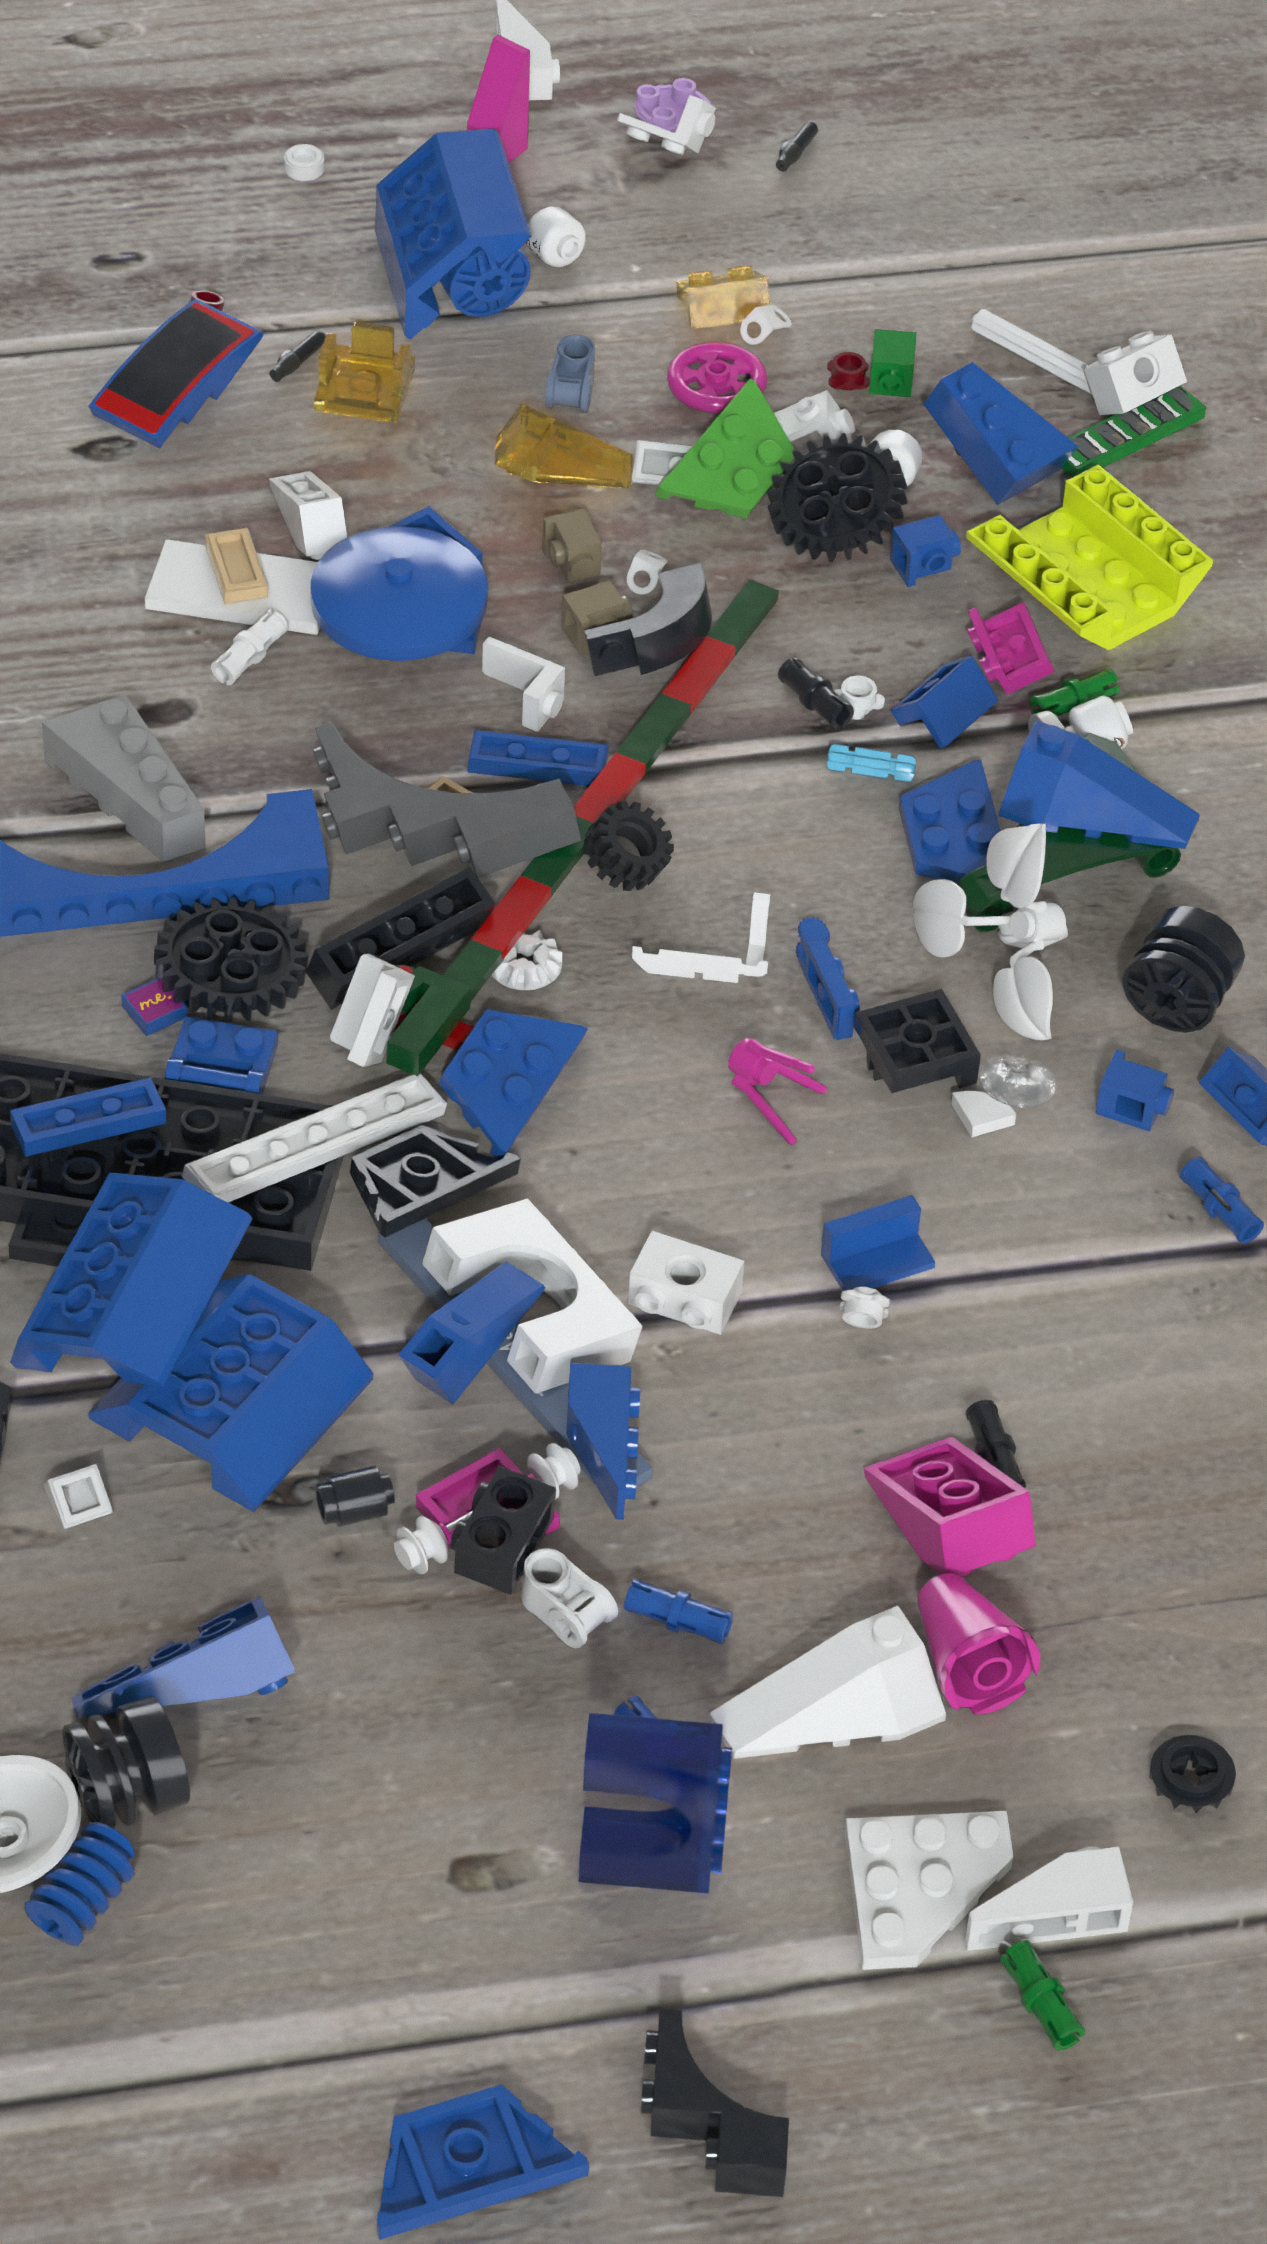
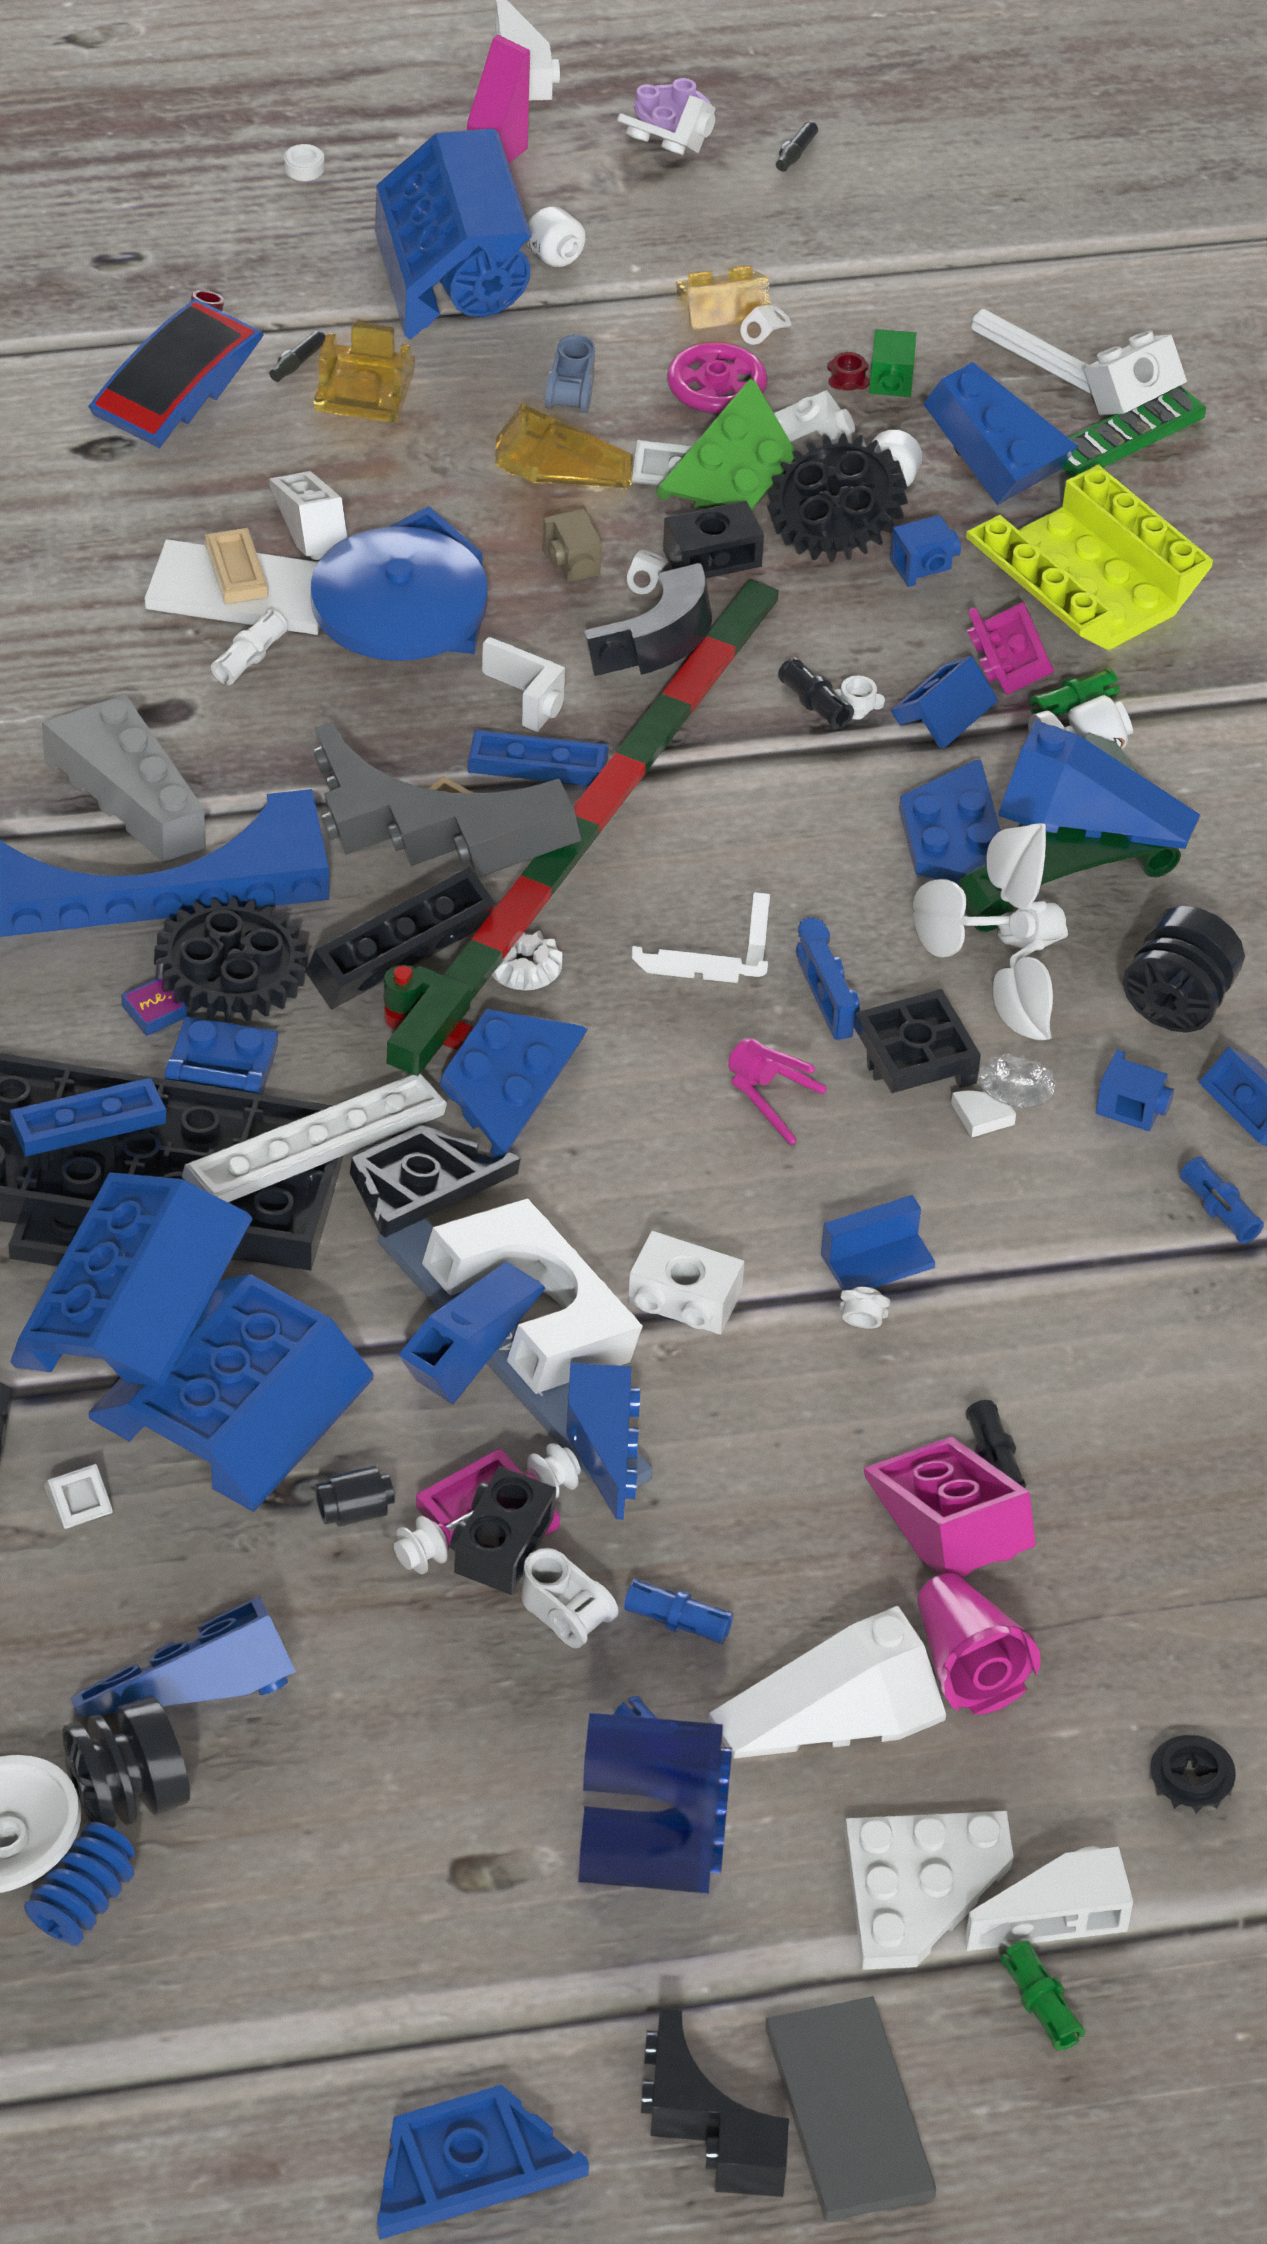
(371, 1009): white panel -> none
(591, 609): dark tan brick -> none
(642, 832): black tyre -> none
(719, 538): none -> black brick
(850, 2109): none -> dark grey tile
(871, 763): medium azure axle -> none

